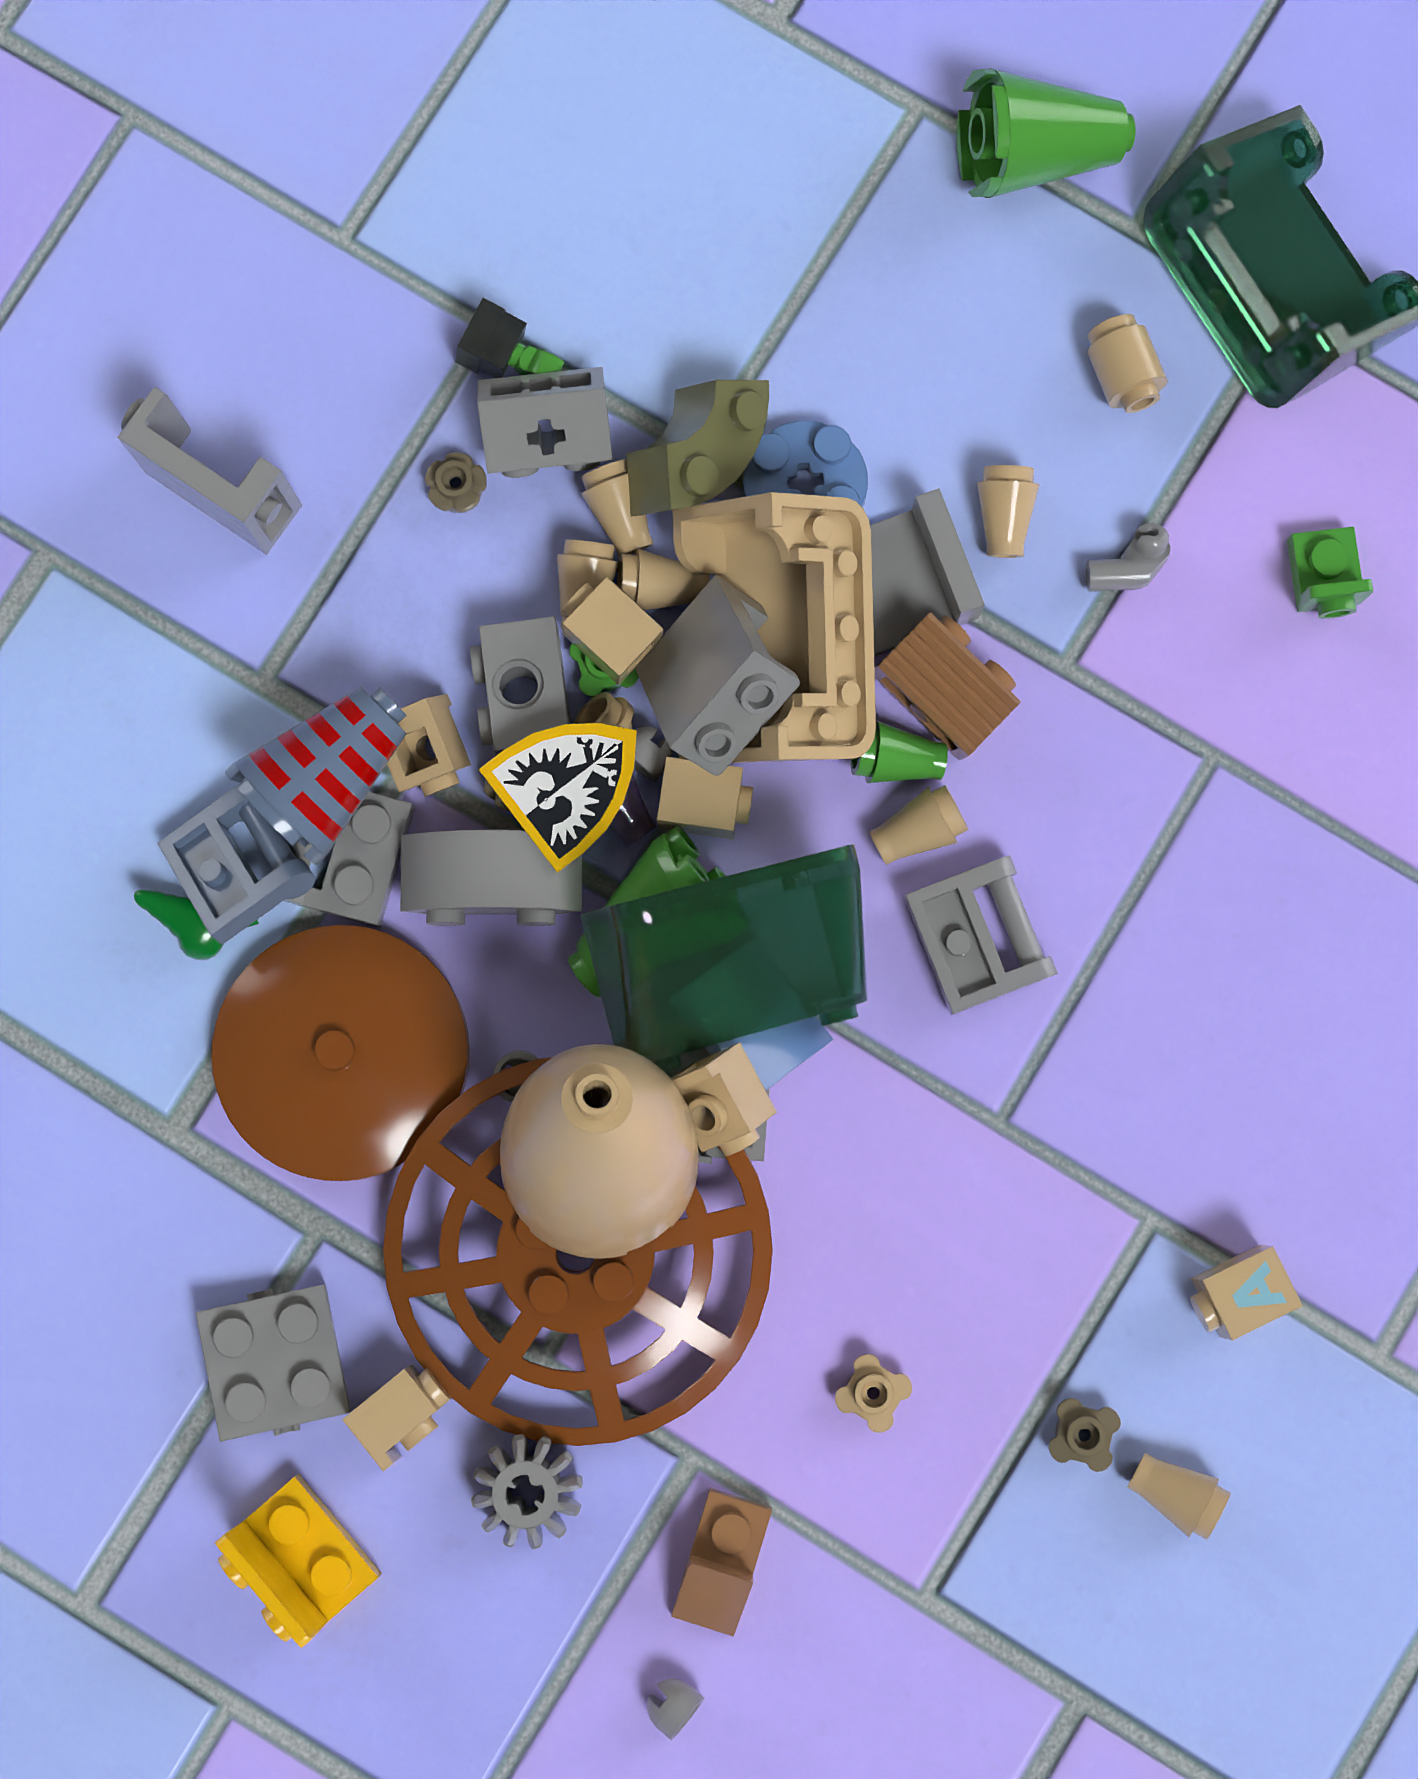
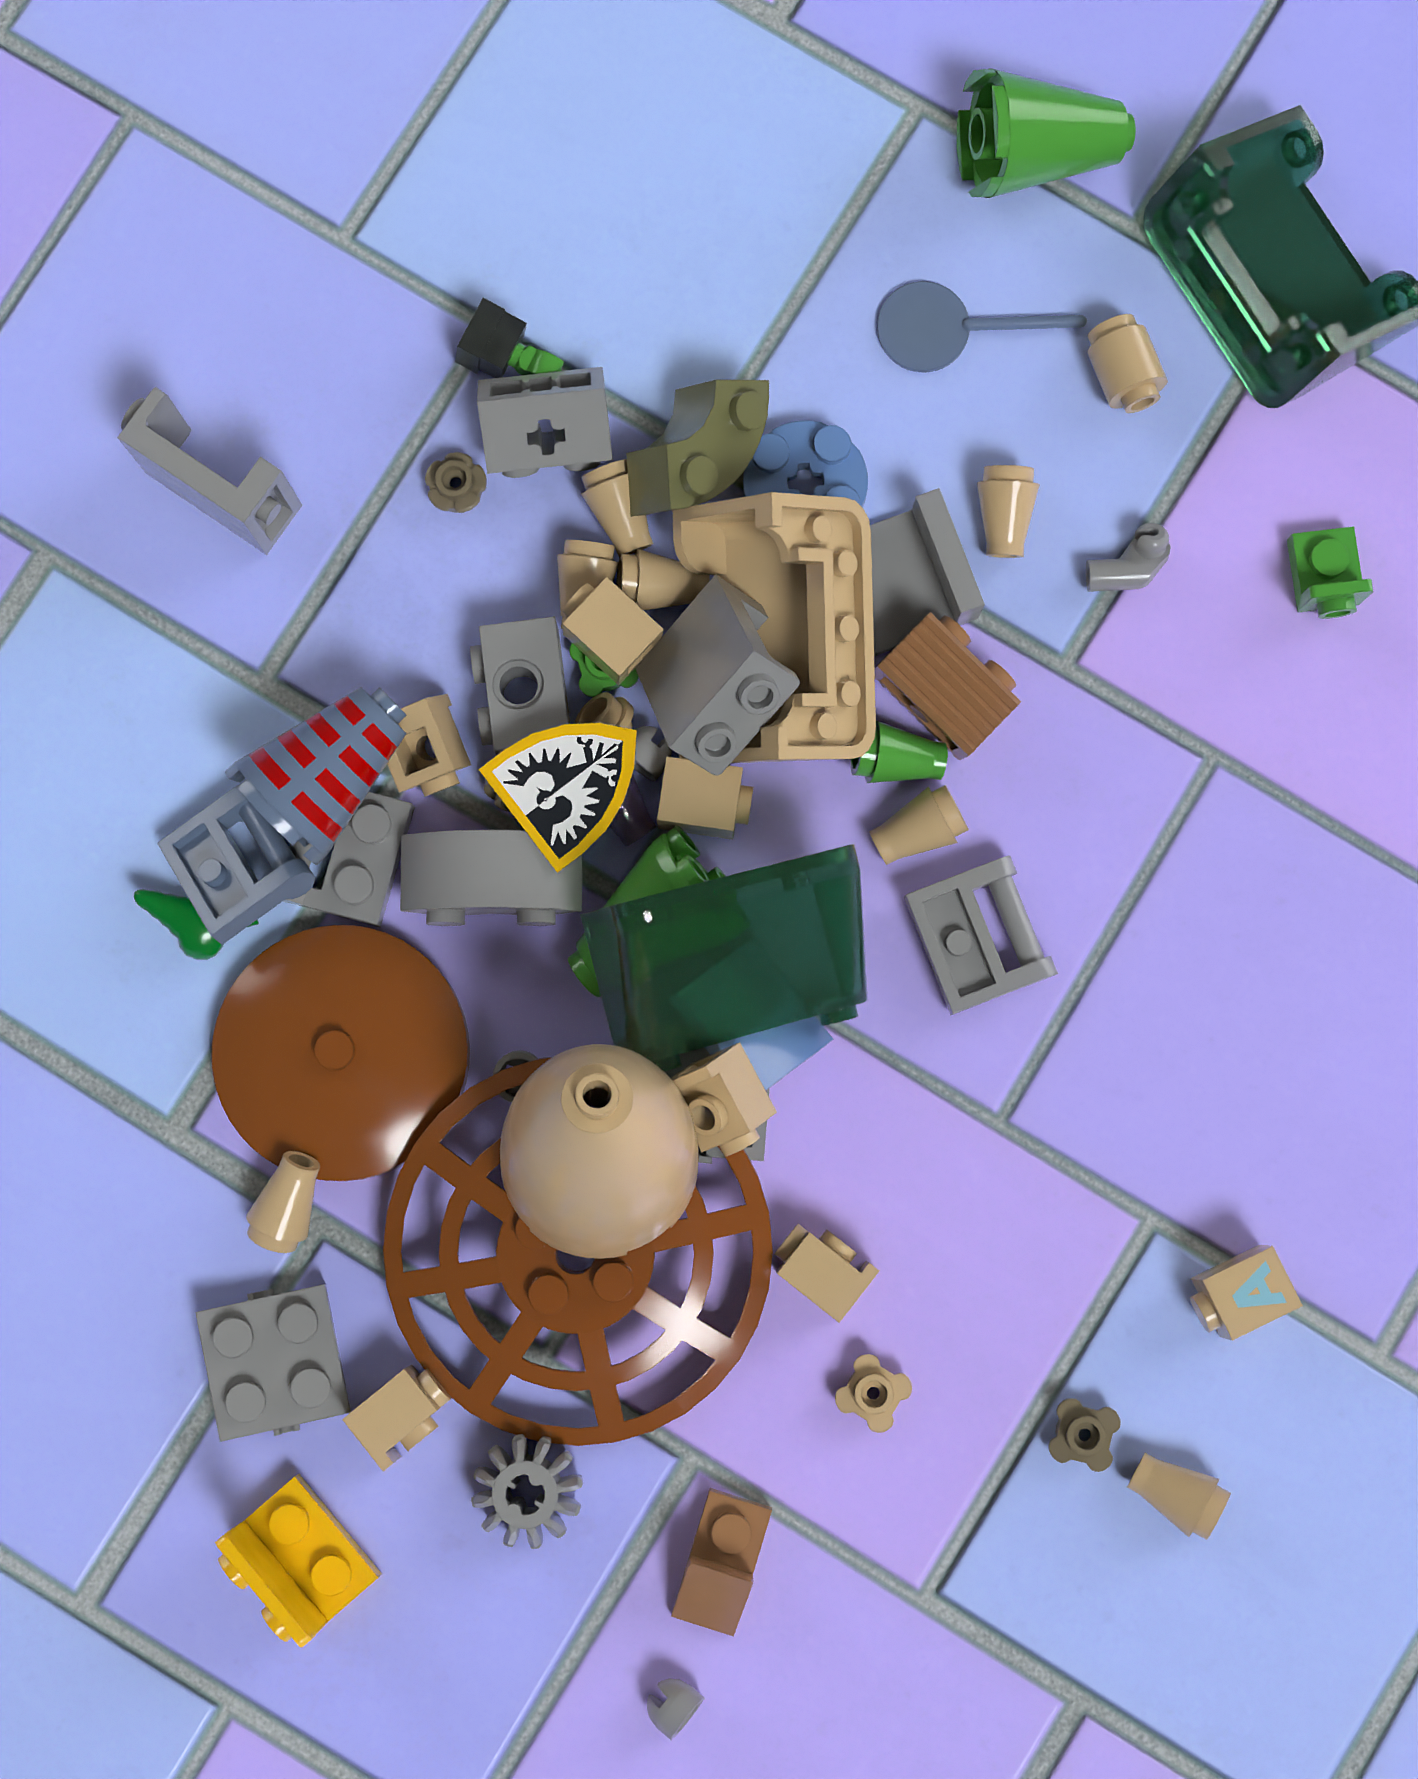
(284, 1206): none -> tan cone
(823, 1270): none -> tan brick
(928, 326): none -> sand blue piece

